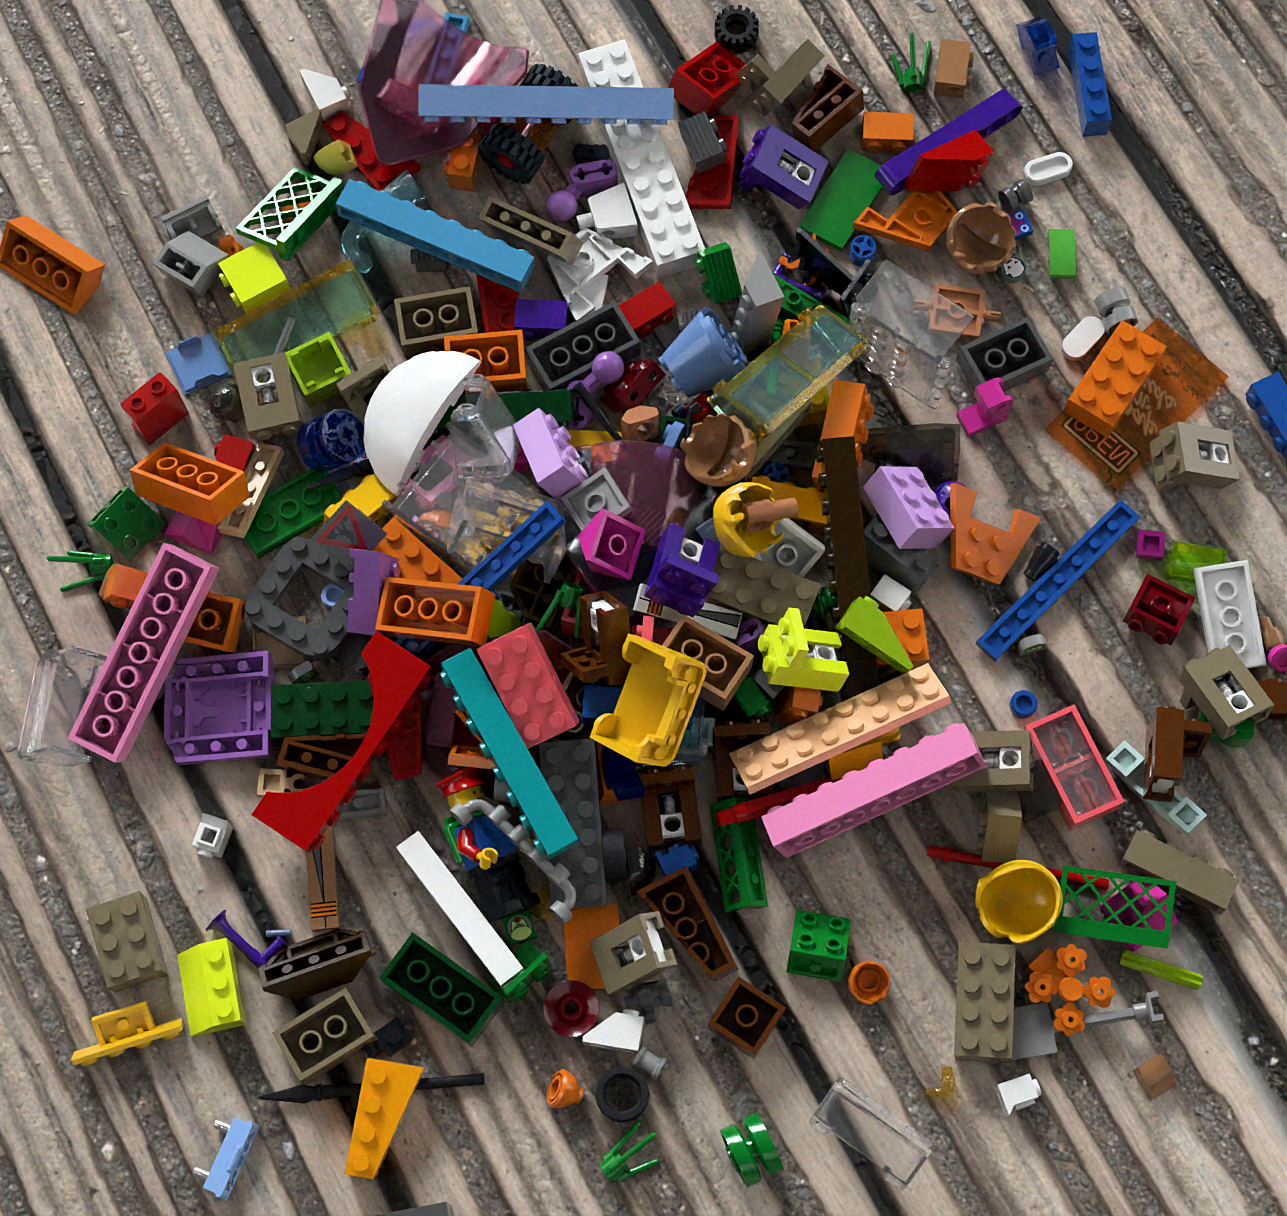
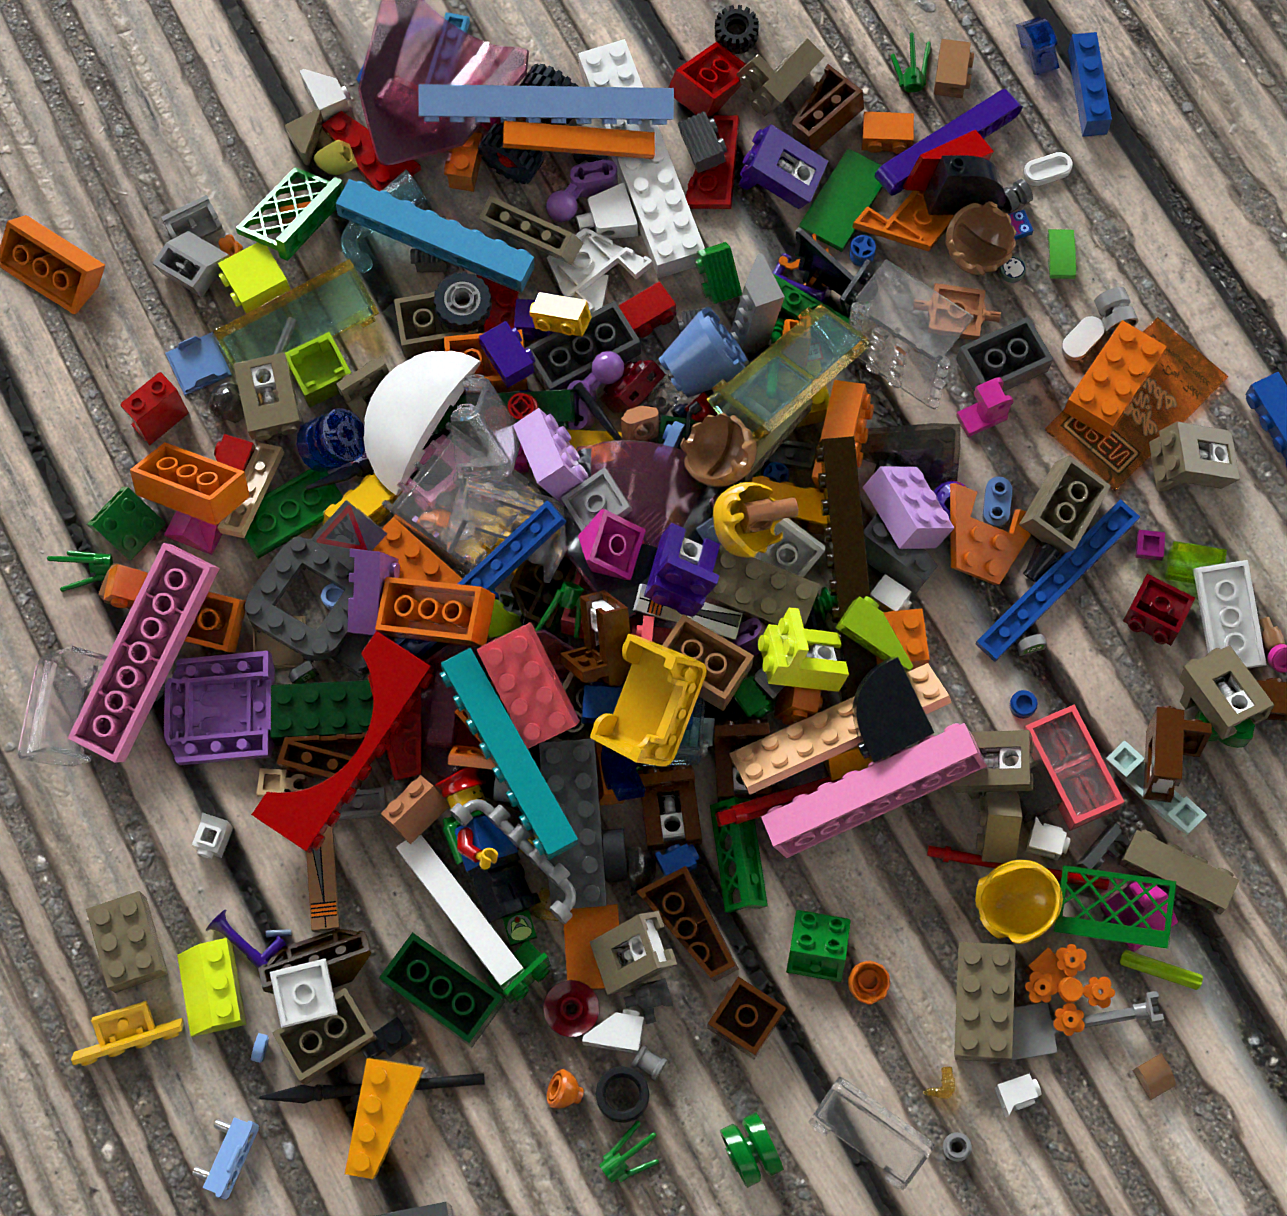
(260, 1048): none -> light blue tile
(303, 993): none -> white tile
(414, 809): none -> nougat slope
(460, 287): none -> black wheel
(507, 354): none -> dark purple brick
(527, 405): none -> red wheel
(560, 314): none -> brick
(578, 139): none -> orange tile
(888, 712): none -> black brick
(961, 182): none -> black brick
(965, 1143): none -> light grey plate
(997, 501): none -> medium blue plate
(1047, 840): none -> white window
(1065, 504): none -> dark tan brick
(1103, 844): none -> dark grey plate

